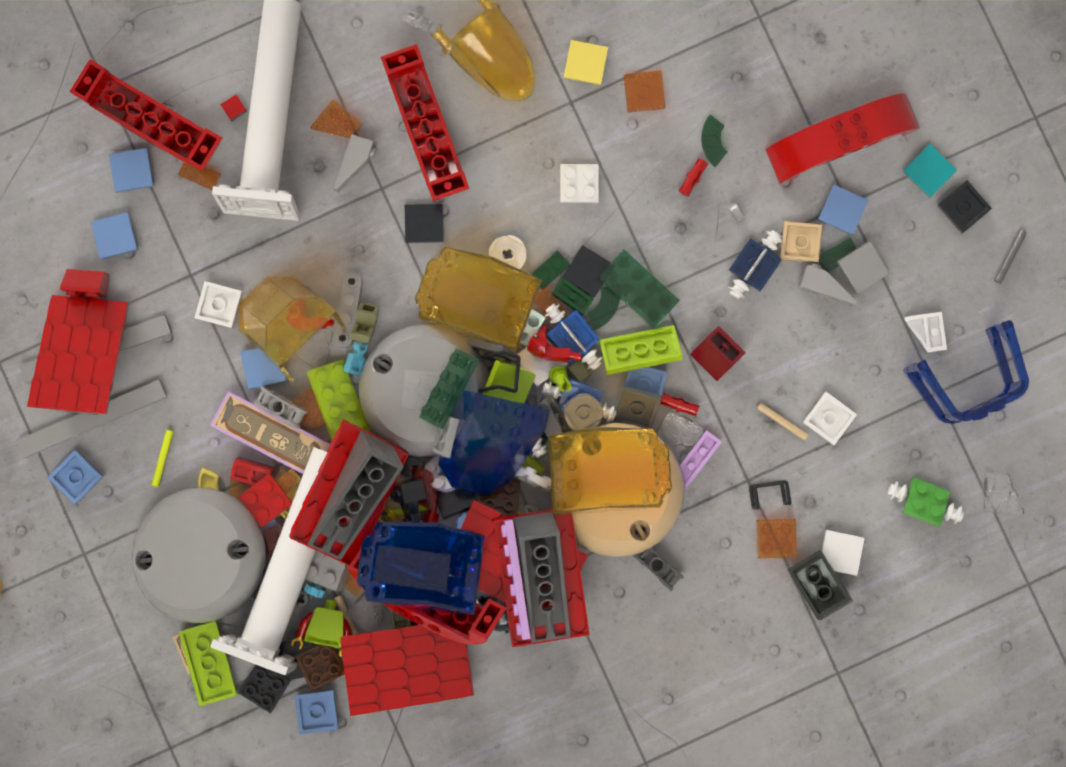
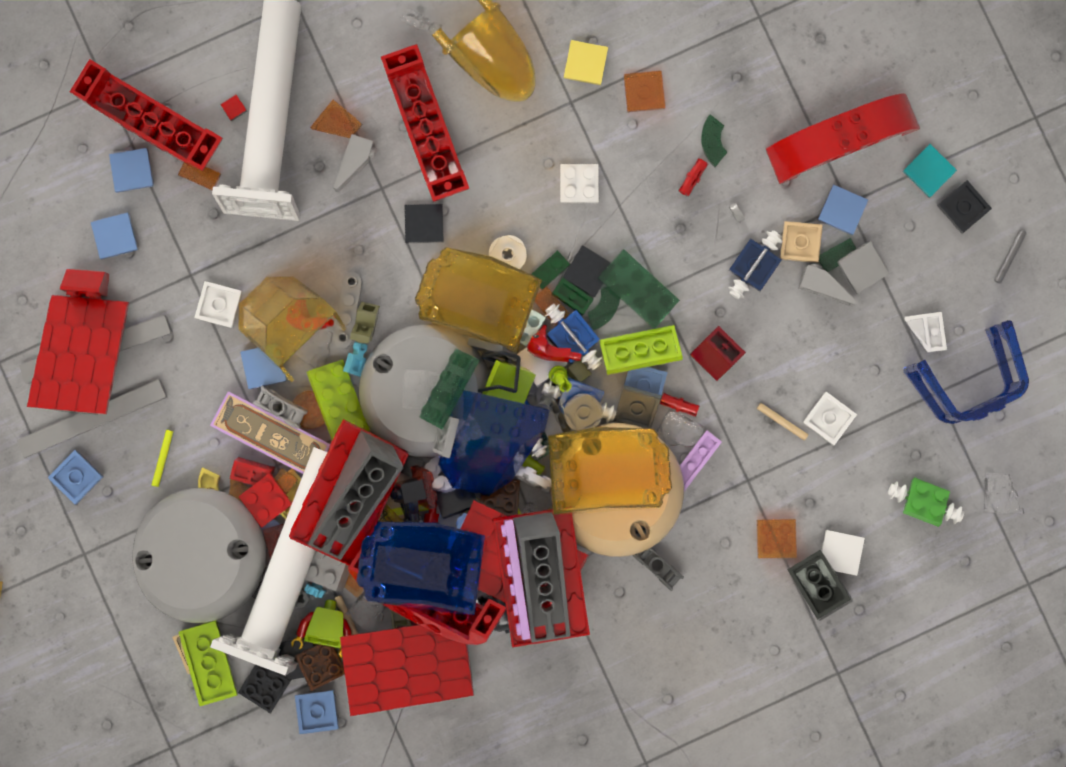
(753, 488): black piece -> none

